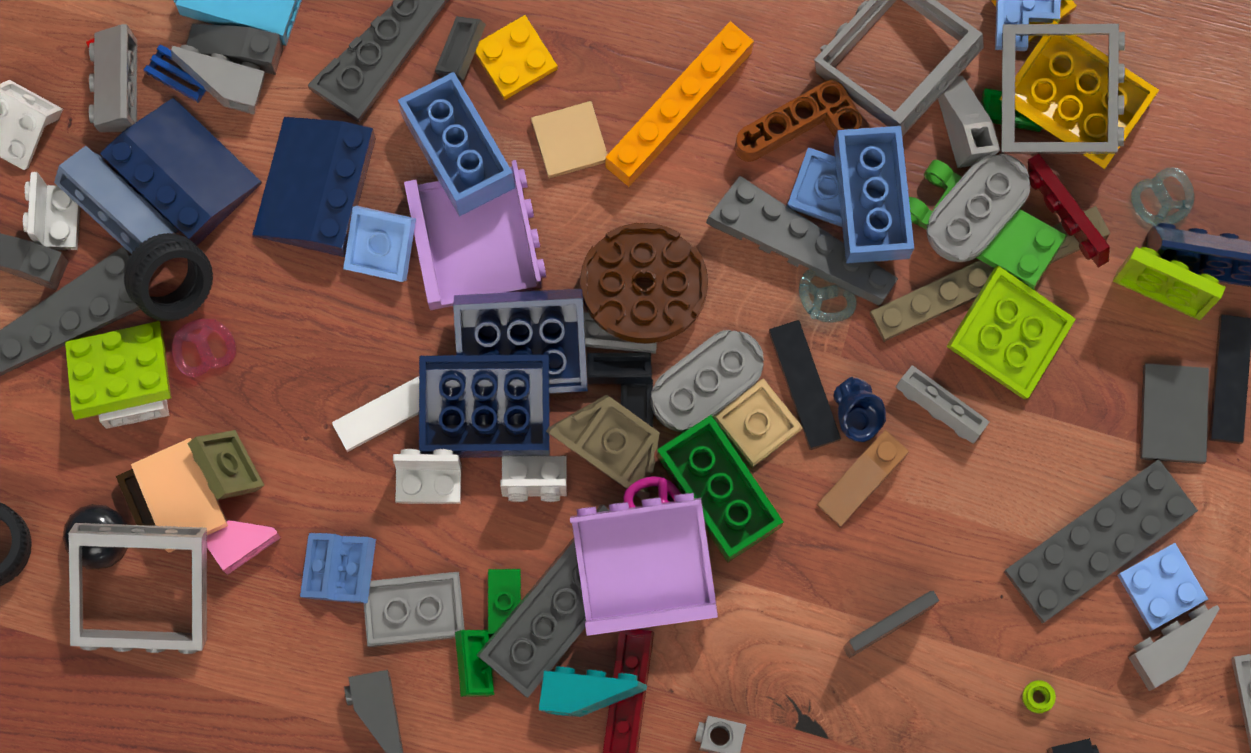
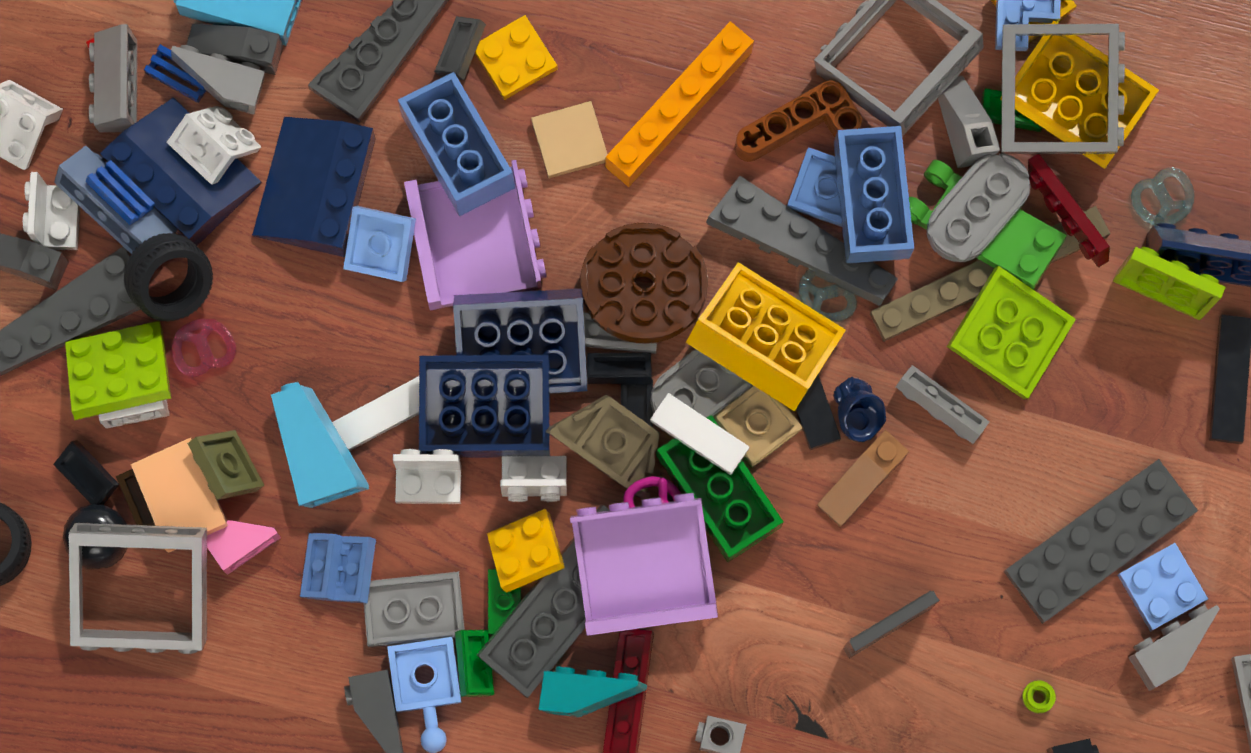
(86, 473): none -> black tile
(124, 189): none -> blue tile
(211, 141): none -> white bracket
(314, 449): none -> medium azure slope
(441, 691): none -> light blue plate
(525, 550): none -> yellow plate
(699, 434): none -> white tile
(765, 336): none -> yellow slope
(1174, 413): dark grey tile -> none

